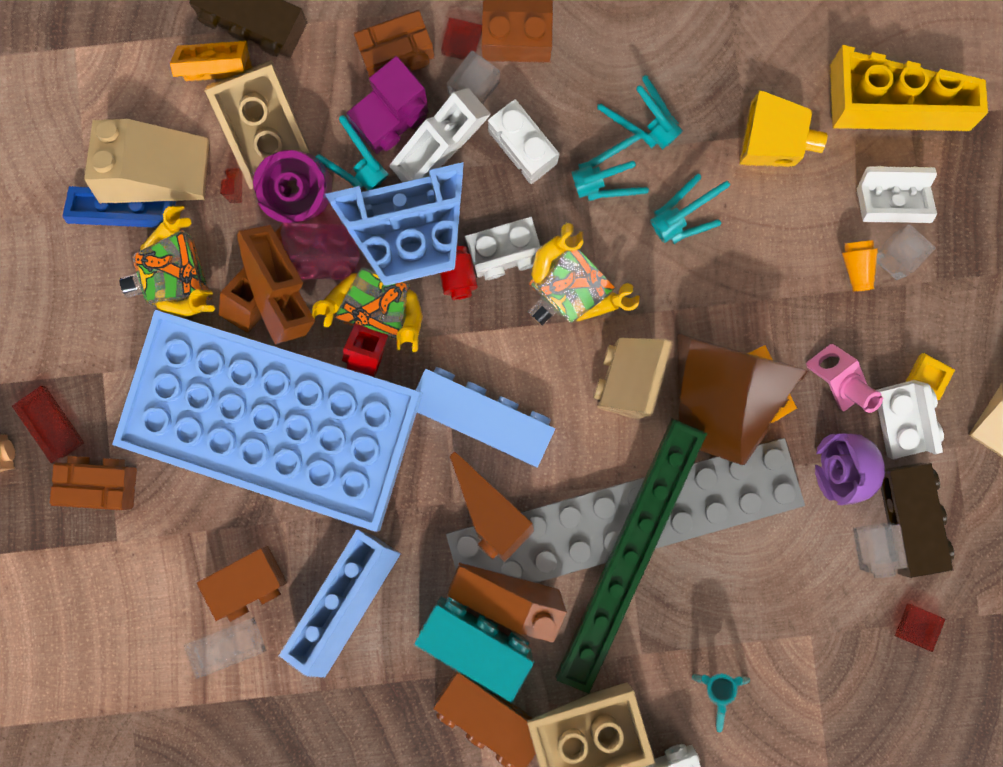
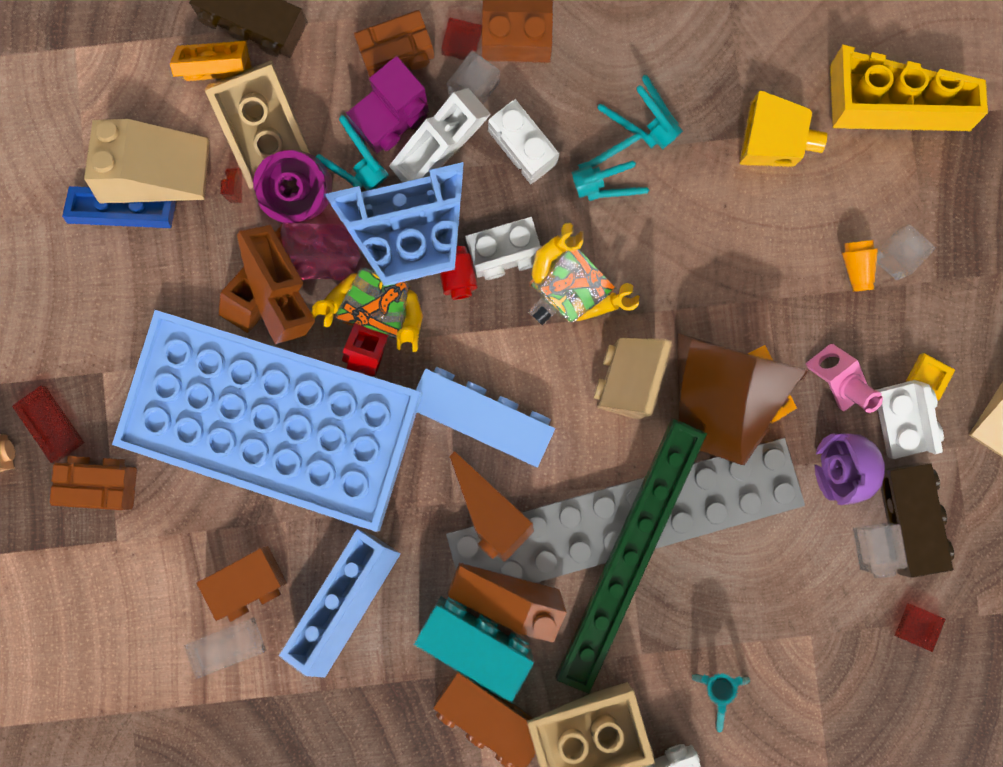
(170, 270): torso -> none
(669, 222): teal plant -> none
(897, 194): white bracket -> none

